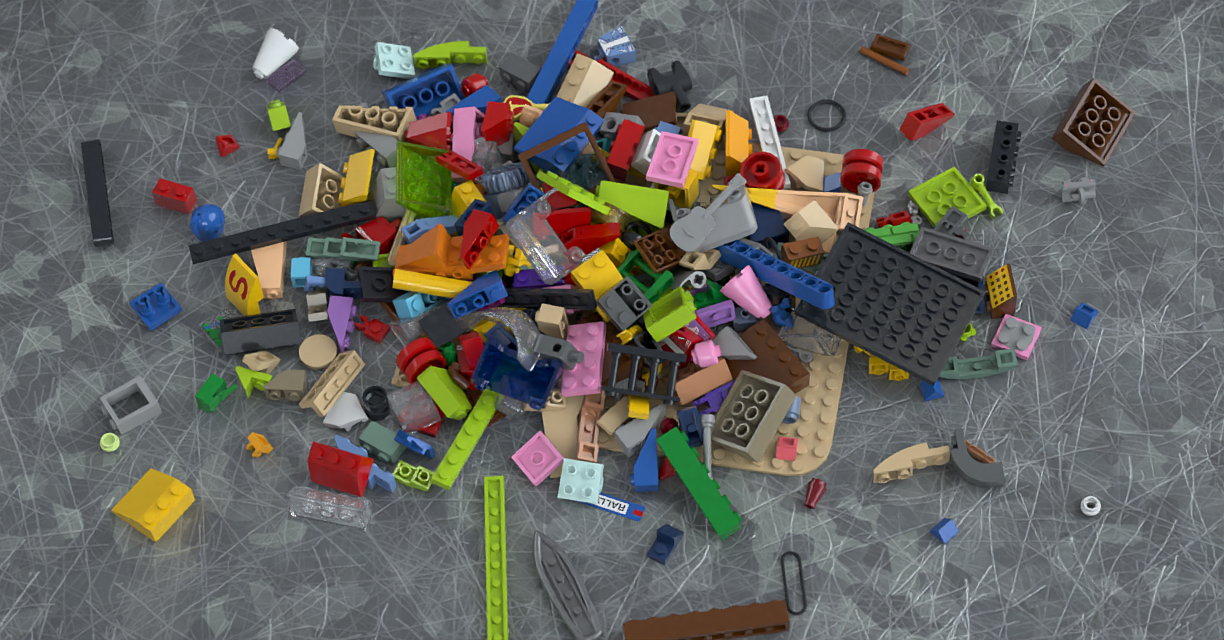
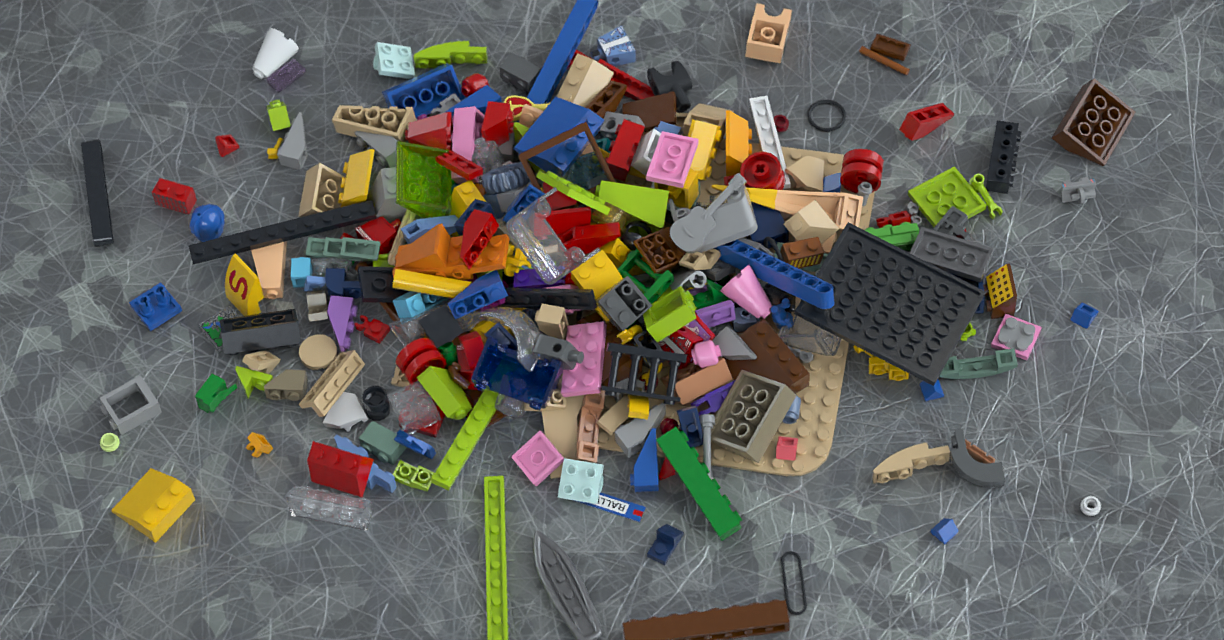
(767, 35): none -> light nougat brick
(814, 492): dark red cone -> none

